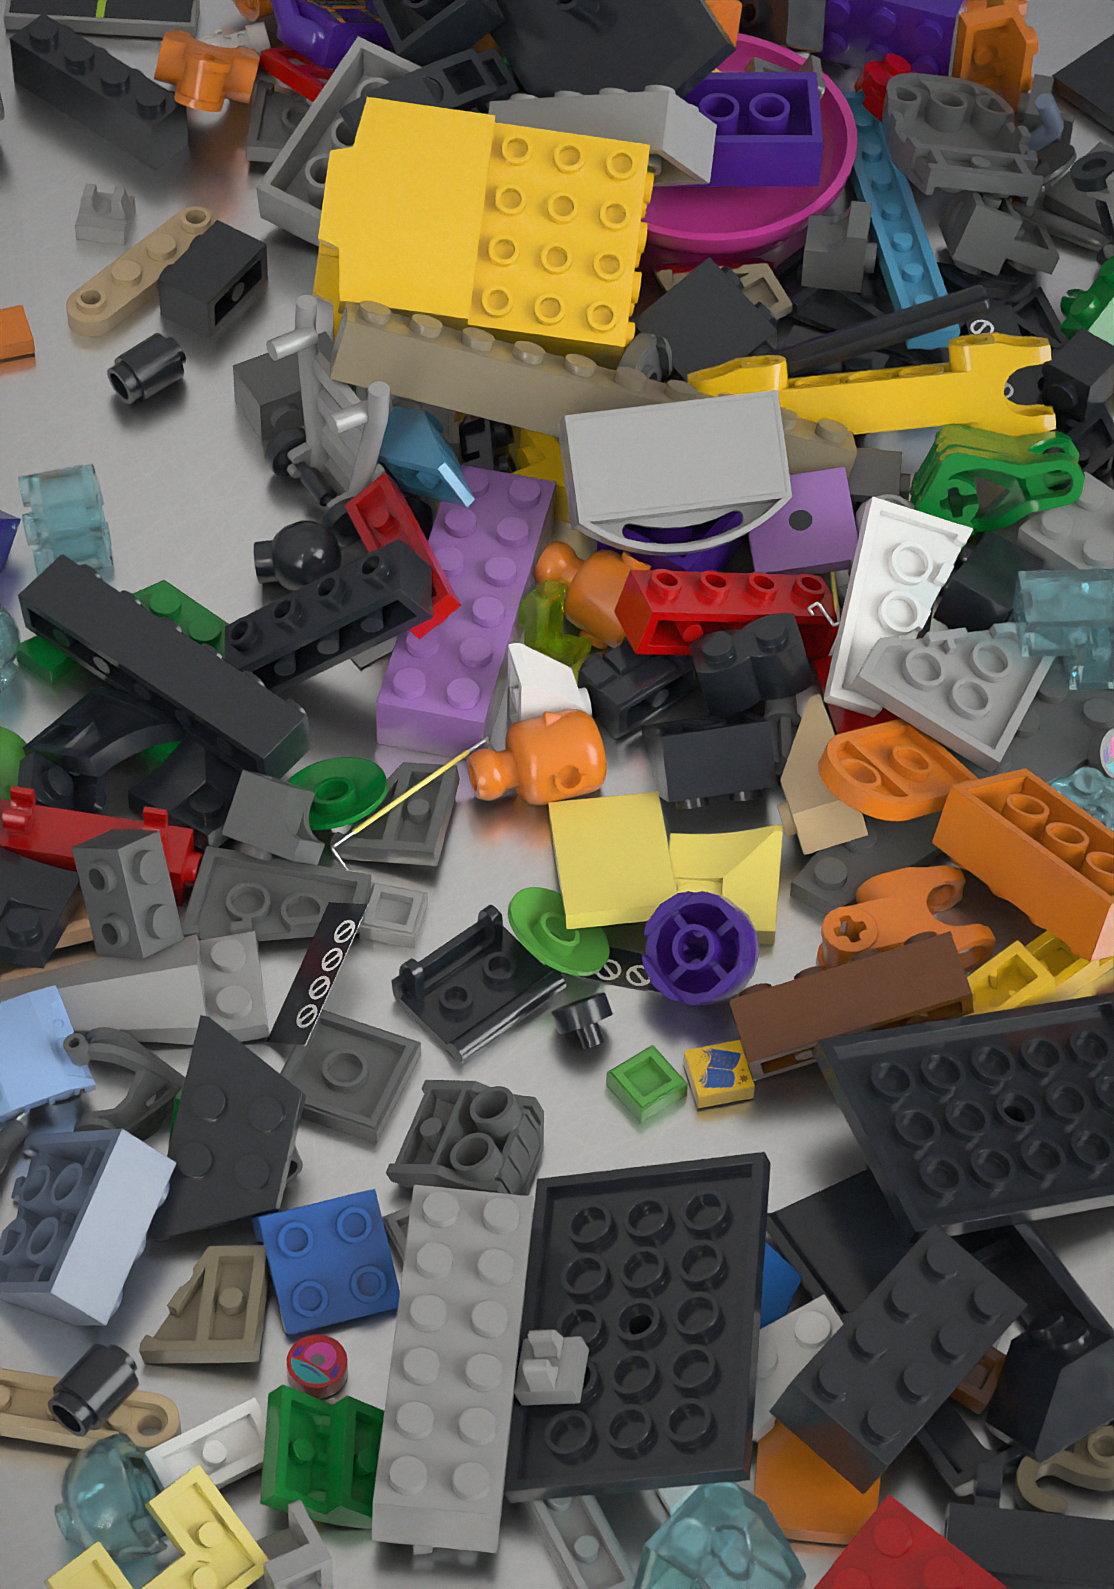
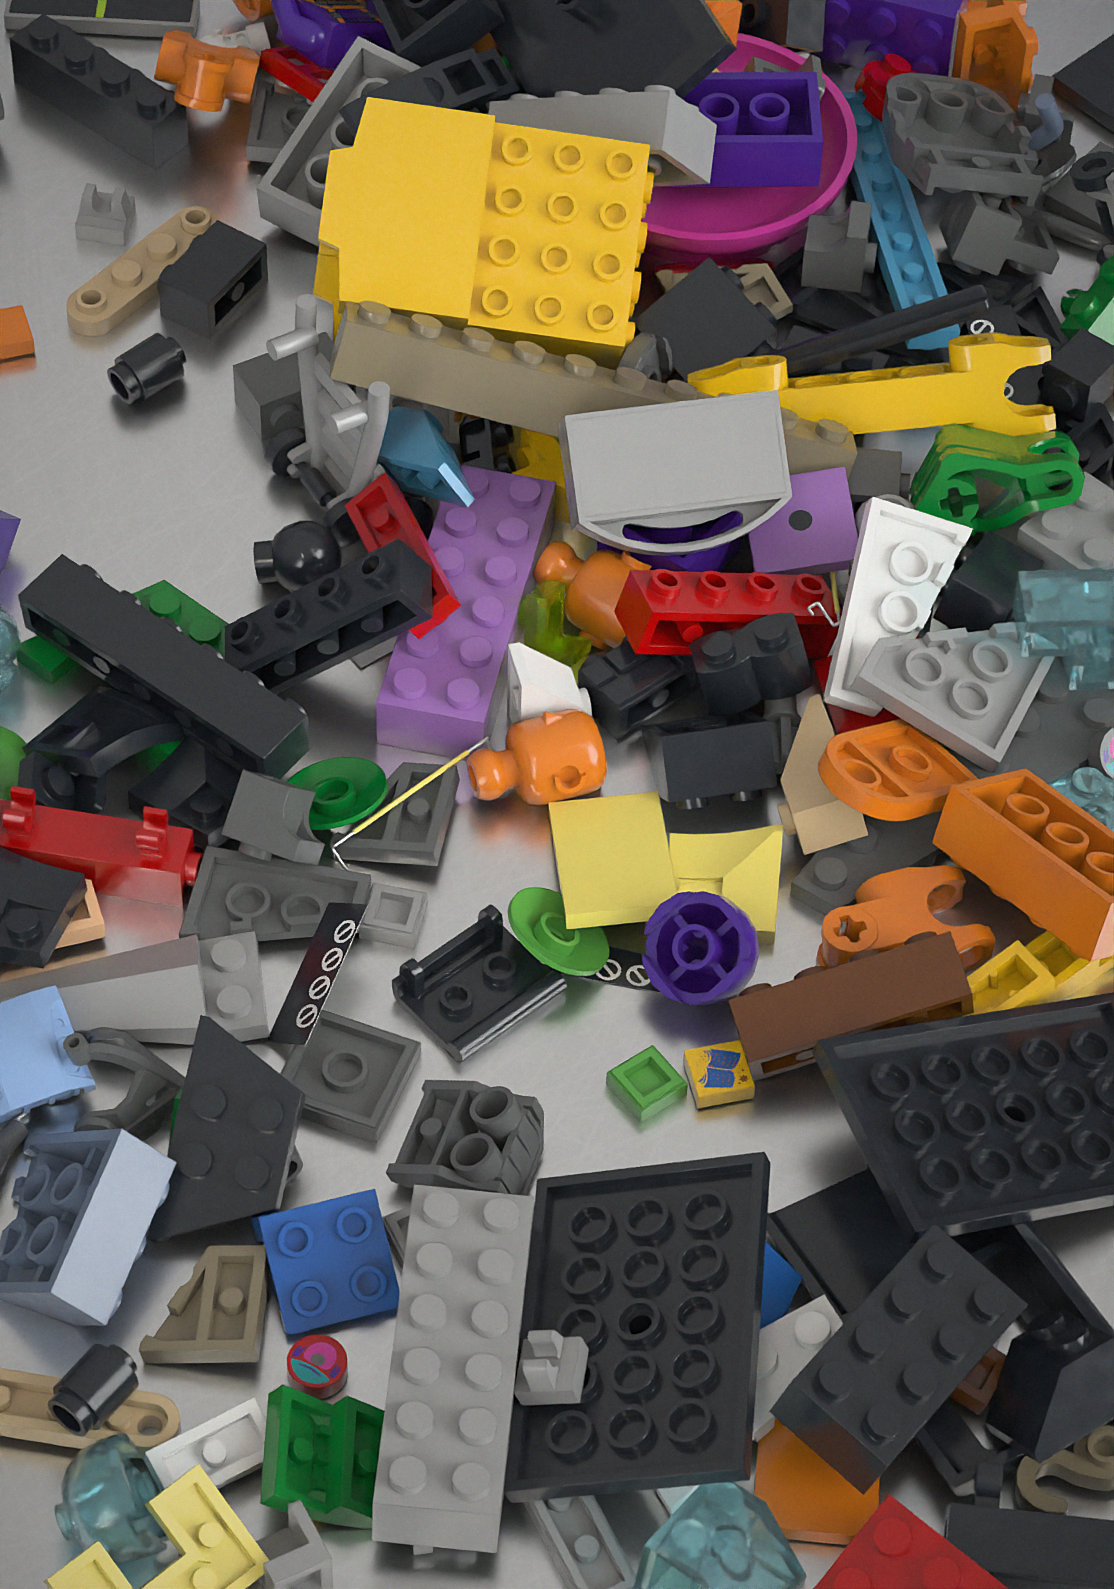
(66, 517): clear light blue brick -> none
(128, 893): dark grey brick -> none
(584, 1017): black tile -> none

